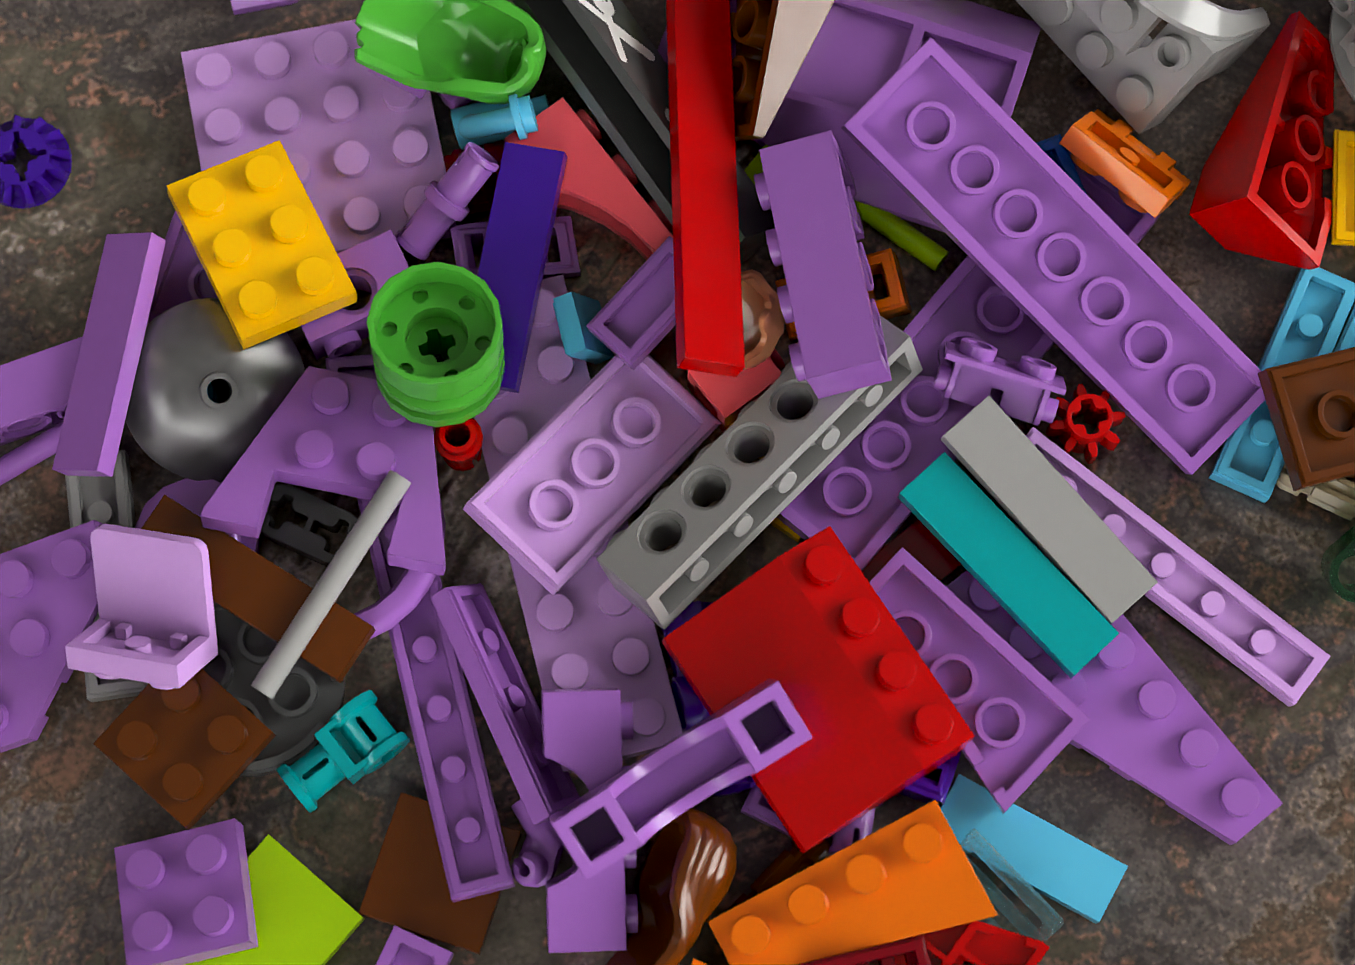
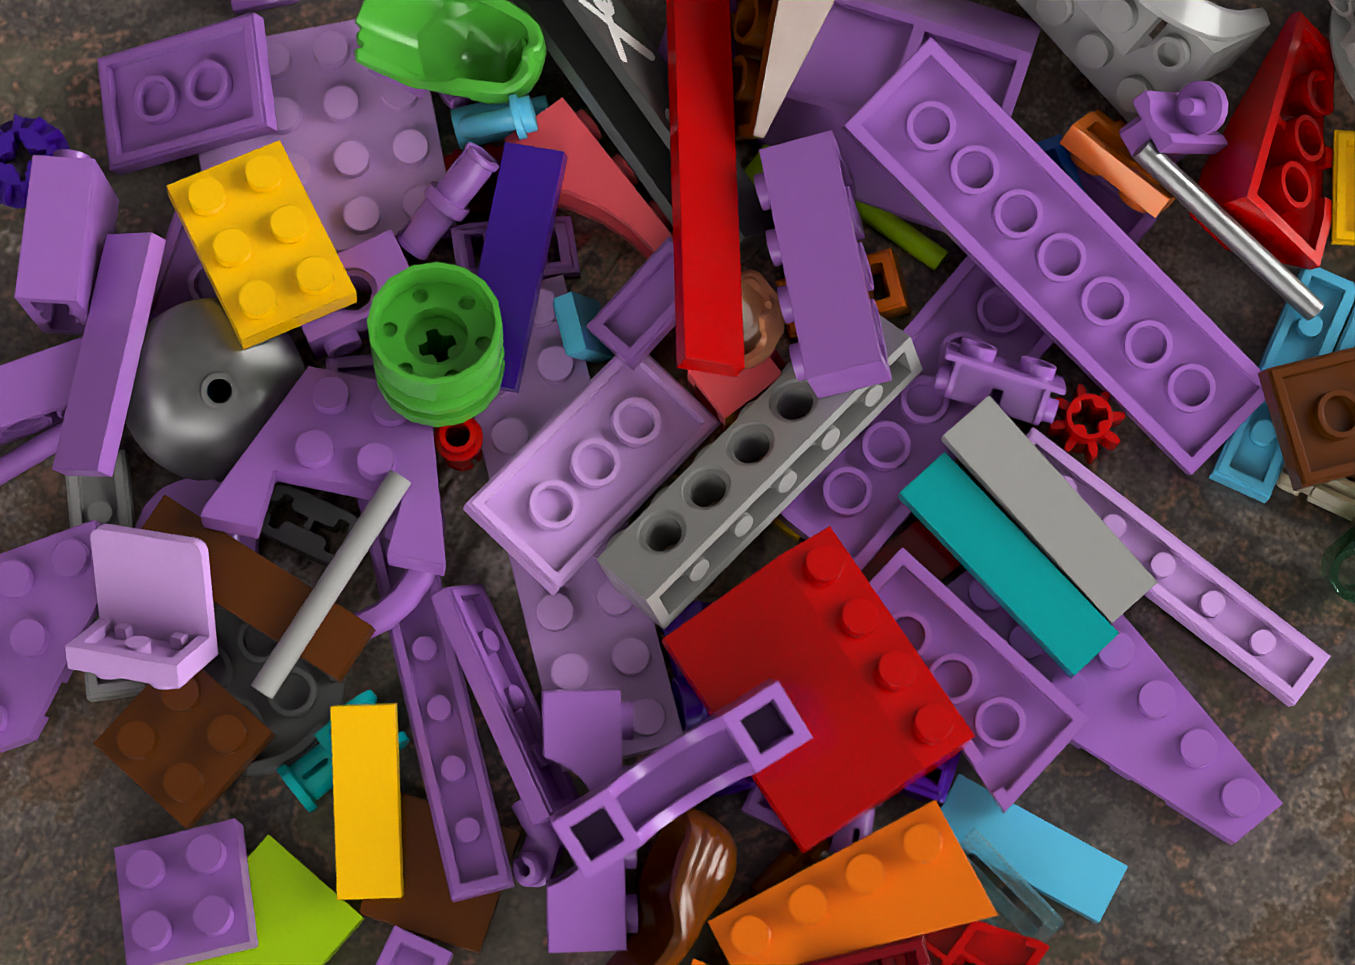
(63, 239): none -> medium lavender brick
(187, 94): none -> medium lavender tile
(367, 801): none -> yellow tile
(1179, 121): none -> medium lavender hips
(1228, 230): none -> flat silver bar

